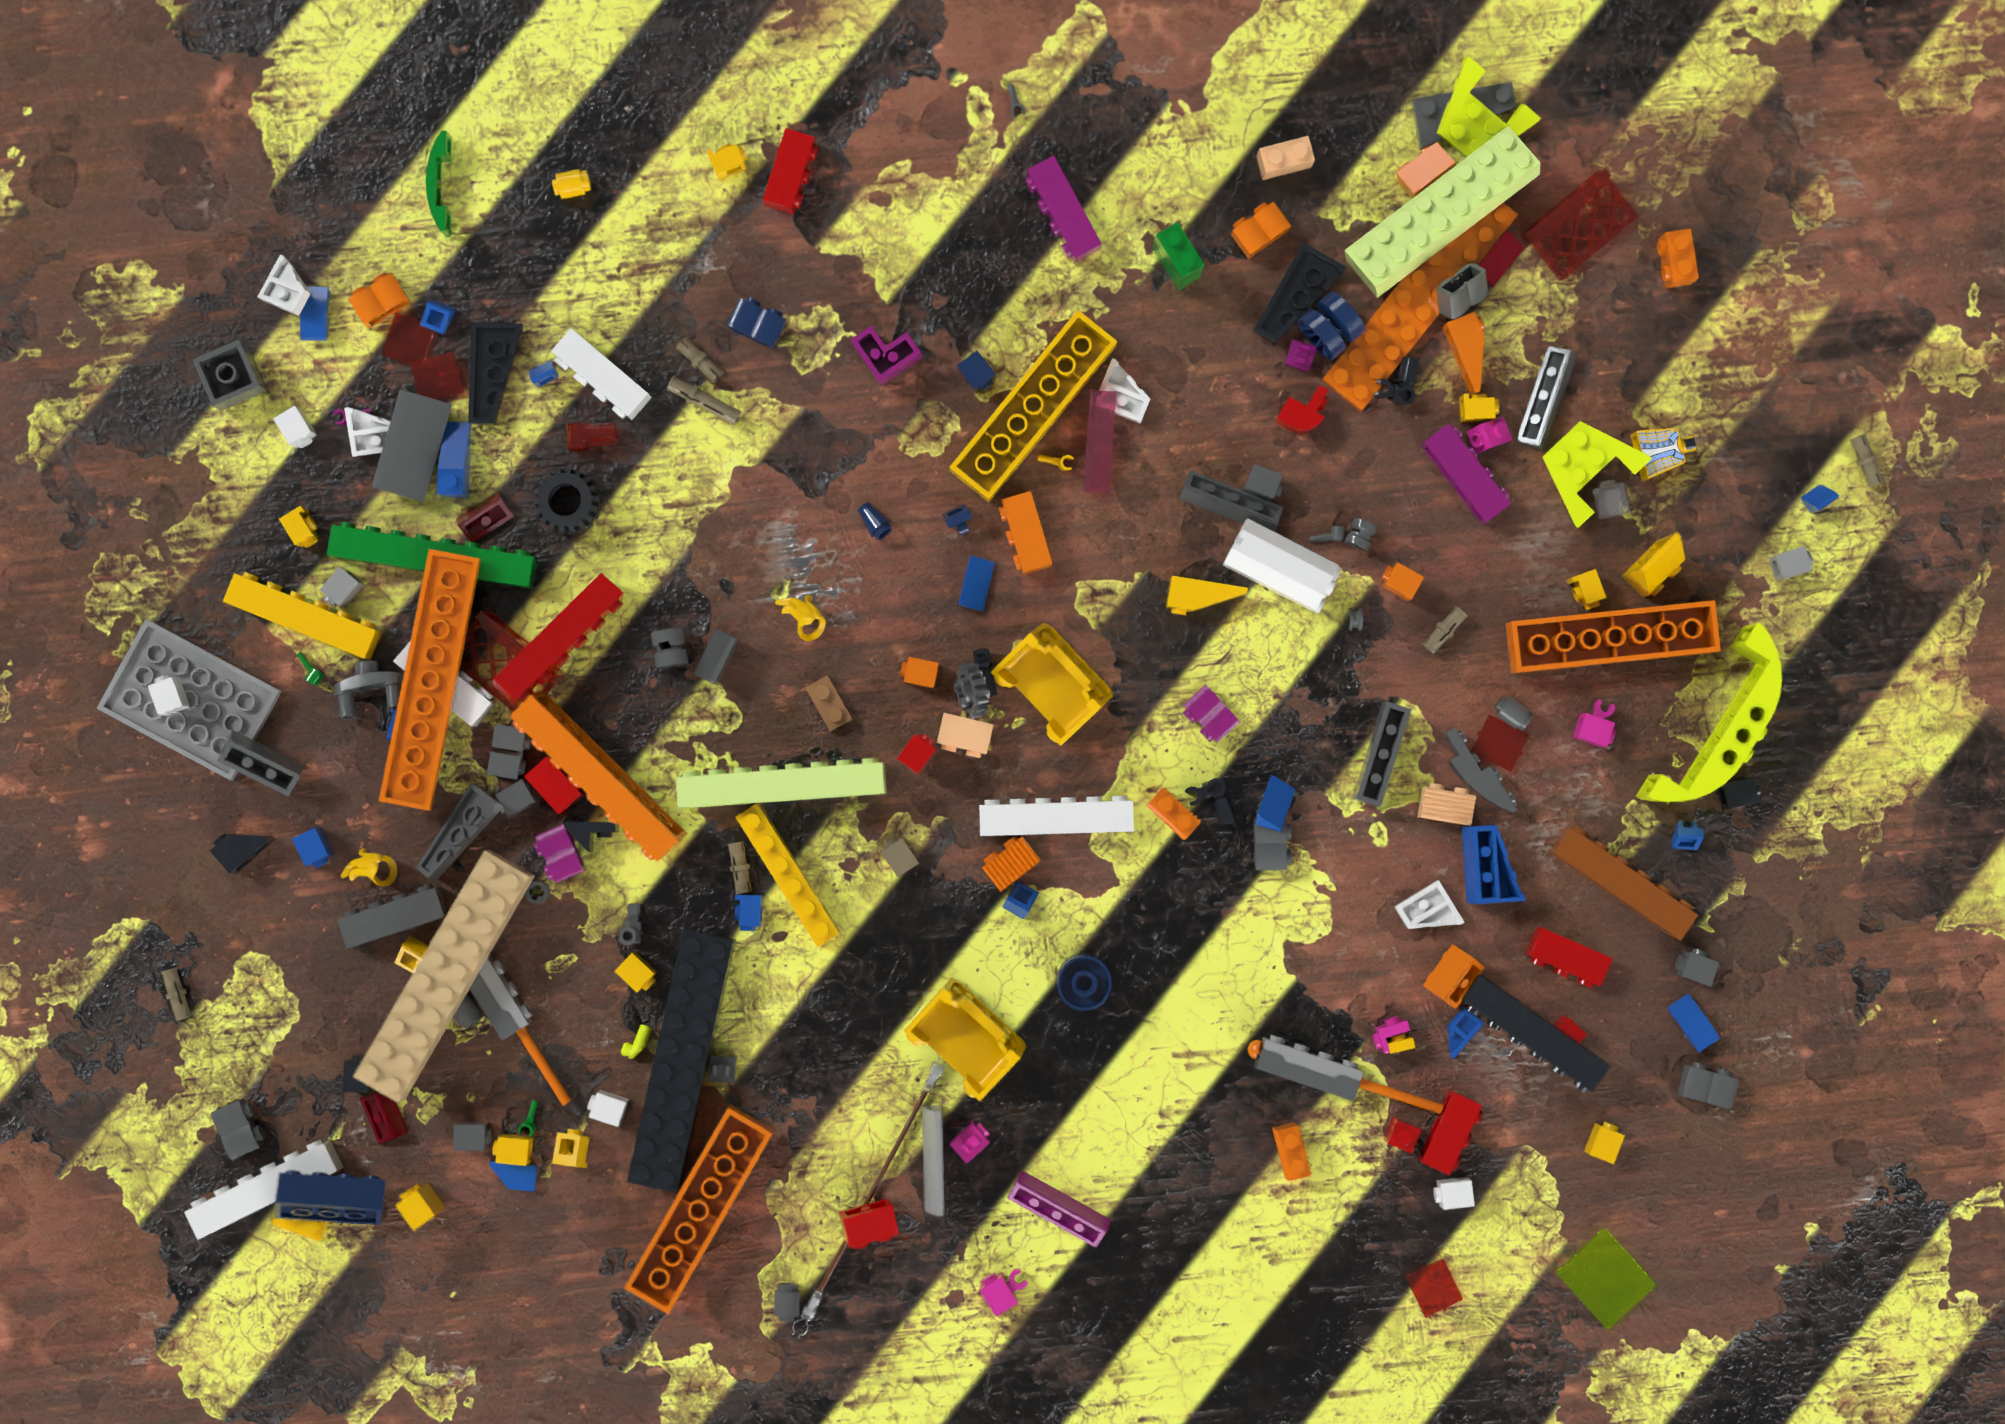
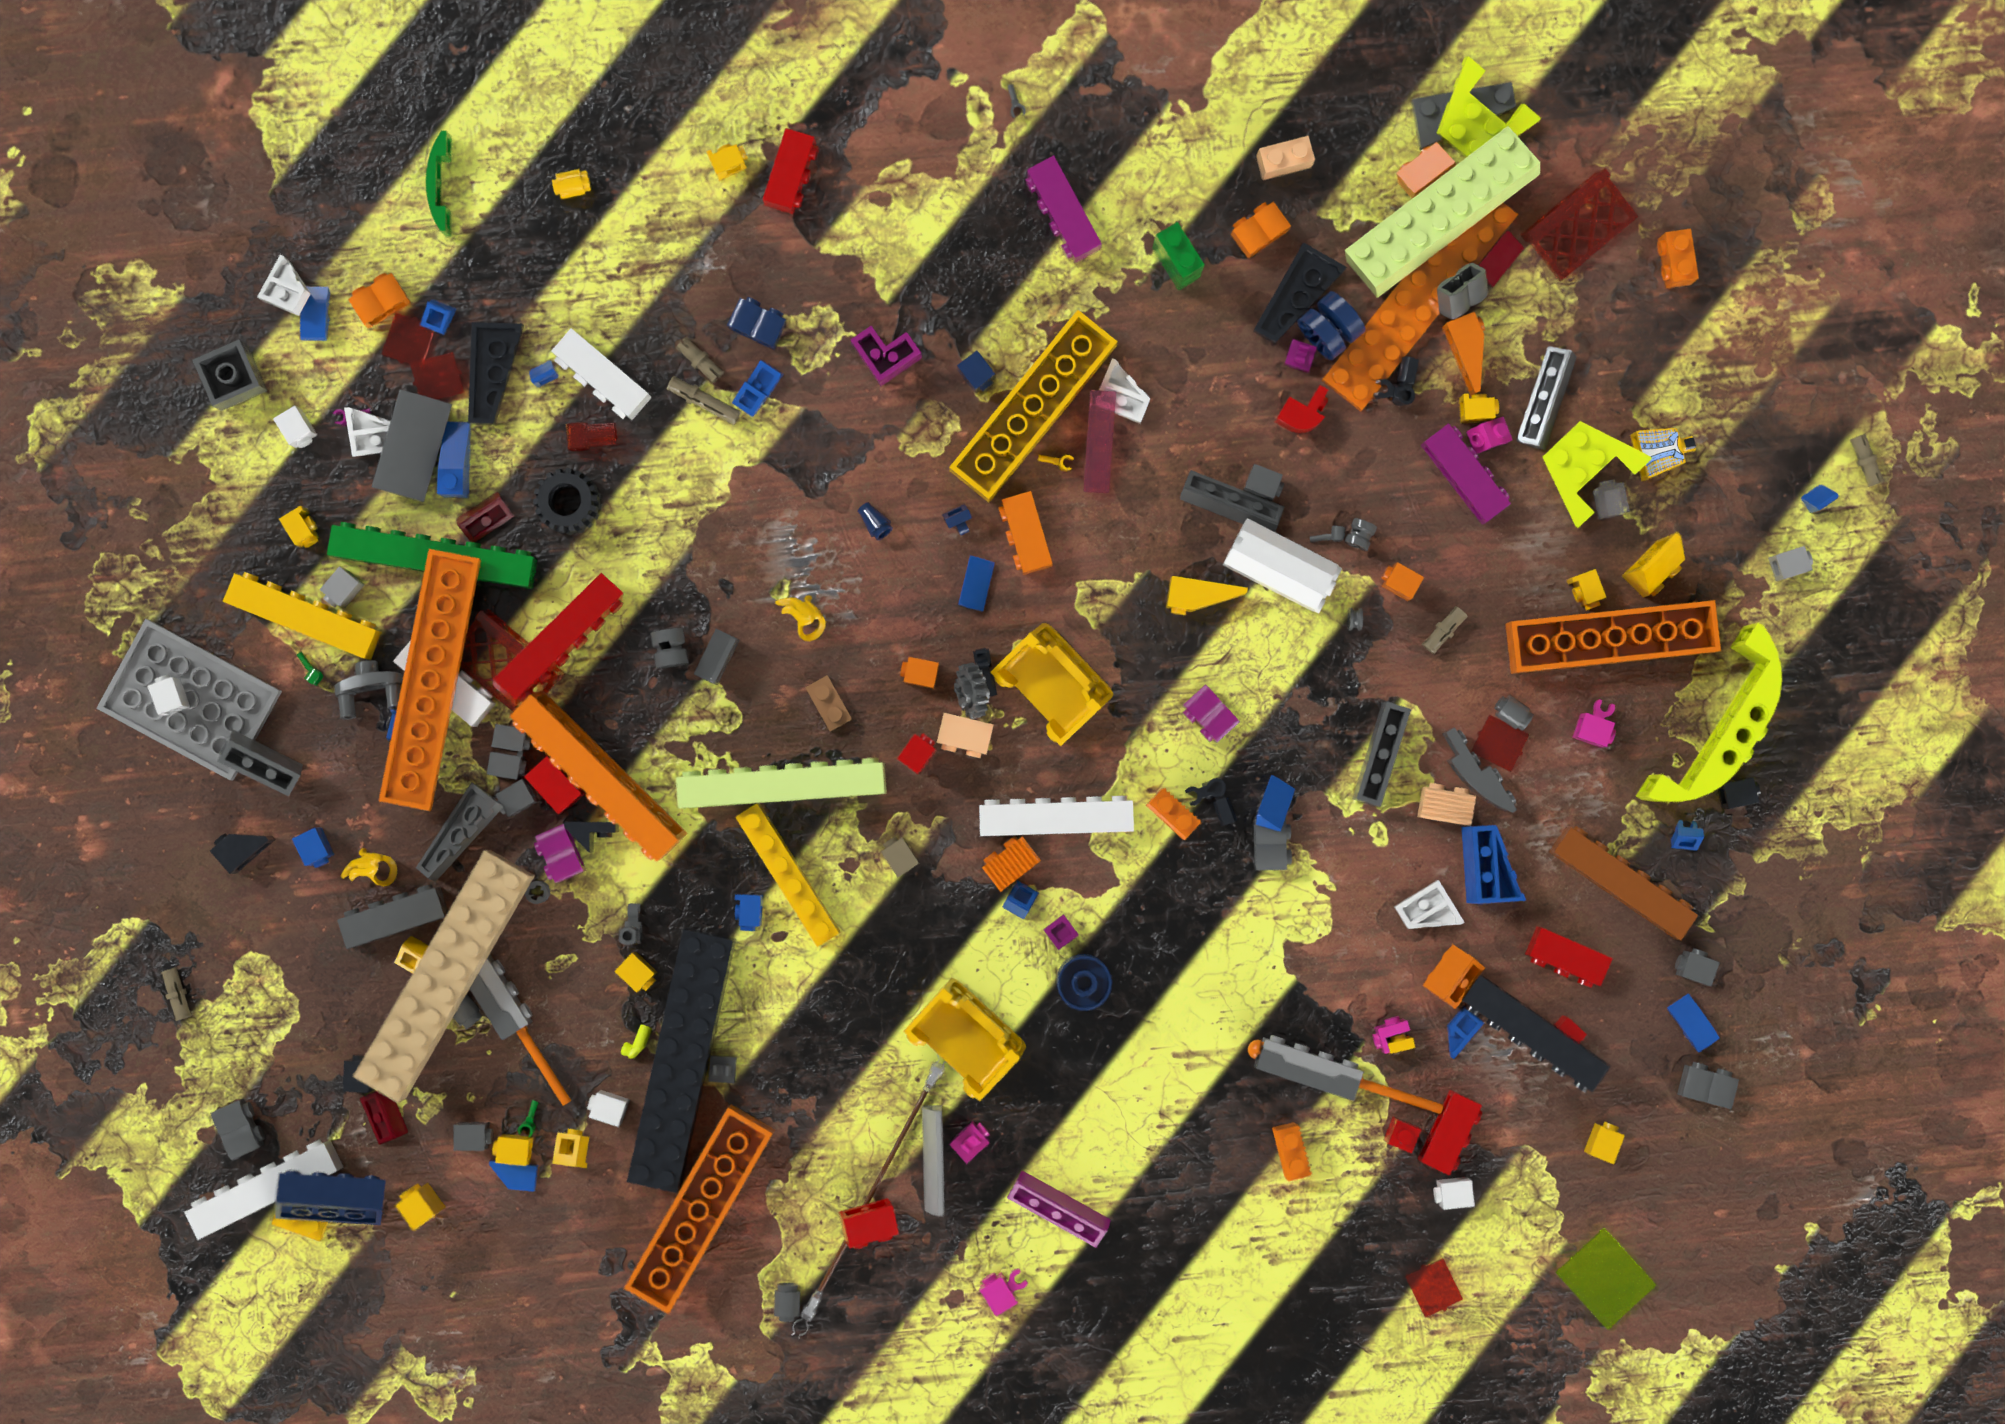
(739, 867): dark tan pin -> none
(757, 388): none -> blue slope
(1061, 932): none -> magenta tile

